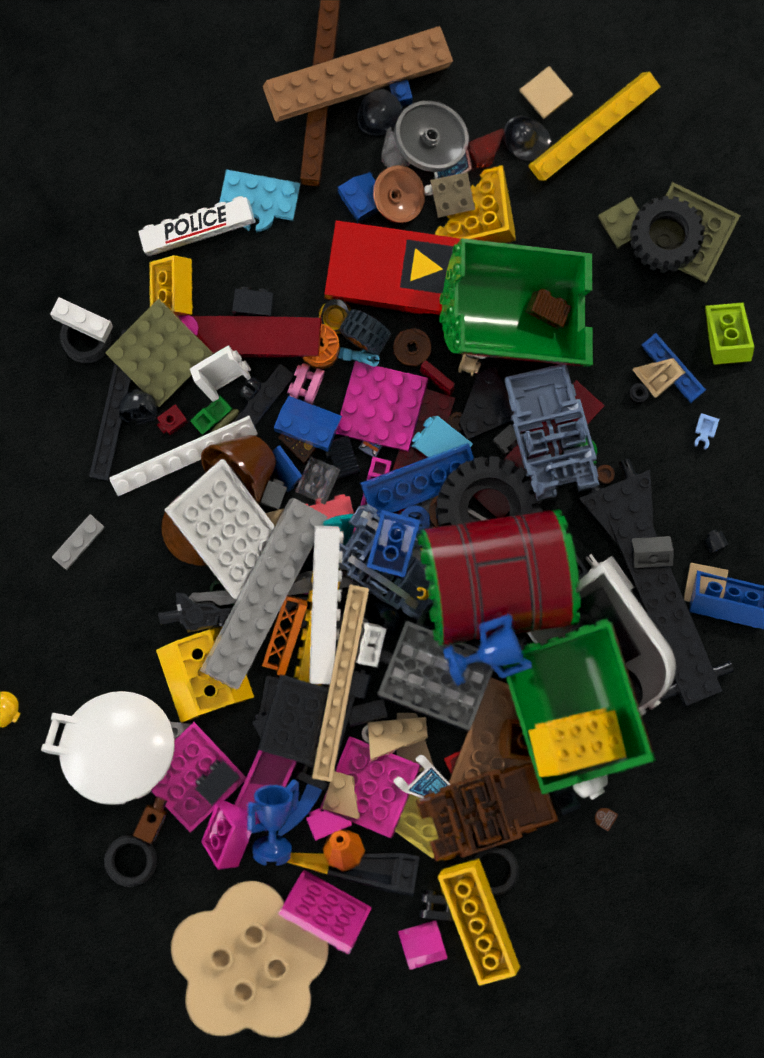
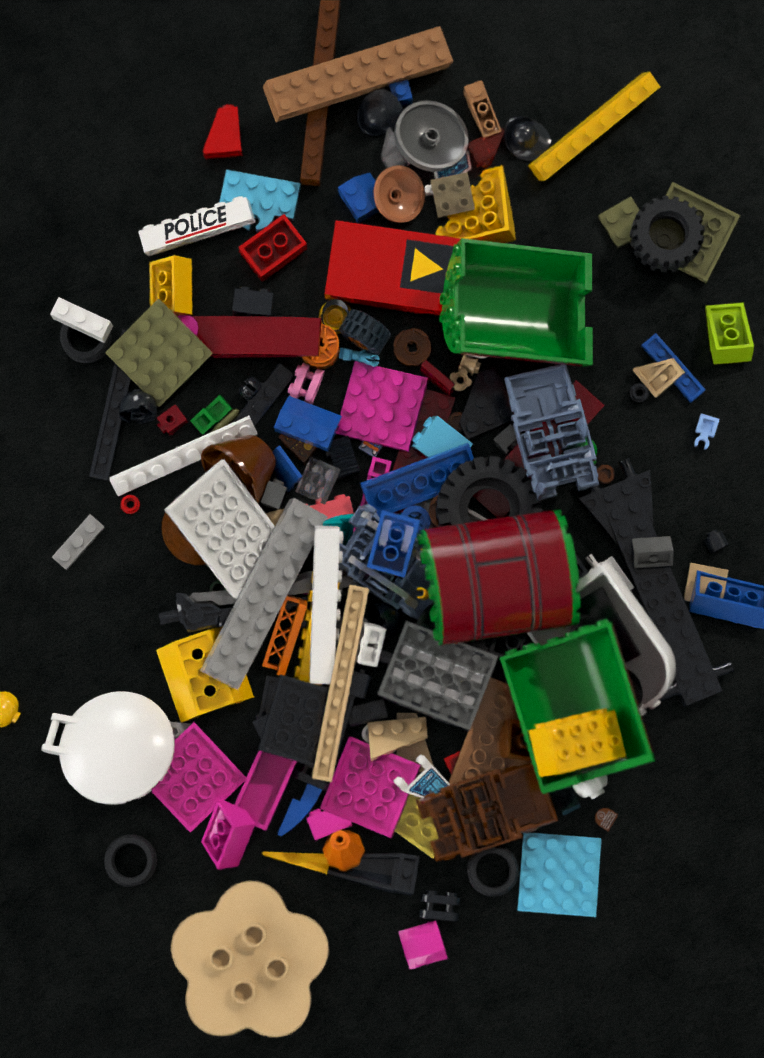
(128, 498): none -> red plate
(148, 828): reddish brown torso -> none
(216, 781): black brick -> none
(218, 371): white panel -> none
(224, 135): none -> red slope
(273, 247): none -> red brick
(273, 807): blue piece -> none
(325, 911): dark pink plate -> none
(342, 796): tan wing -> none
(462, 374): none -> tan brick
(479, 922): yellow brick -> none
(481, 109): none -> medium nougat slope
(497, 650): blue piece -> none
(546, 92): tan tile -> none
(548, 308): reddish brown brick -> none
(559, 874): none -> medium azure plate

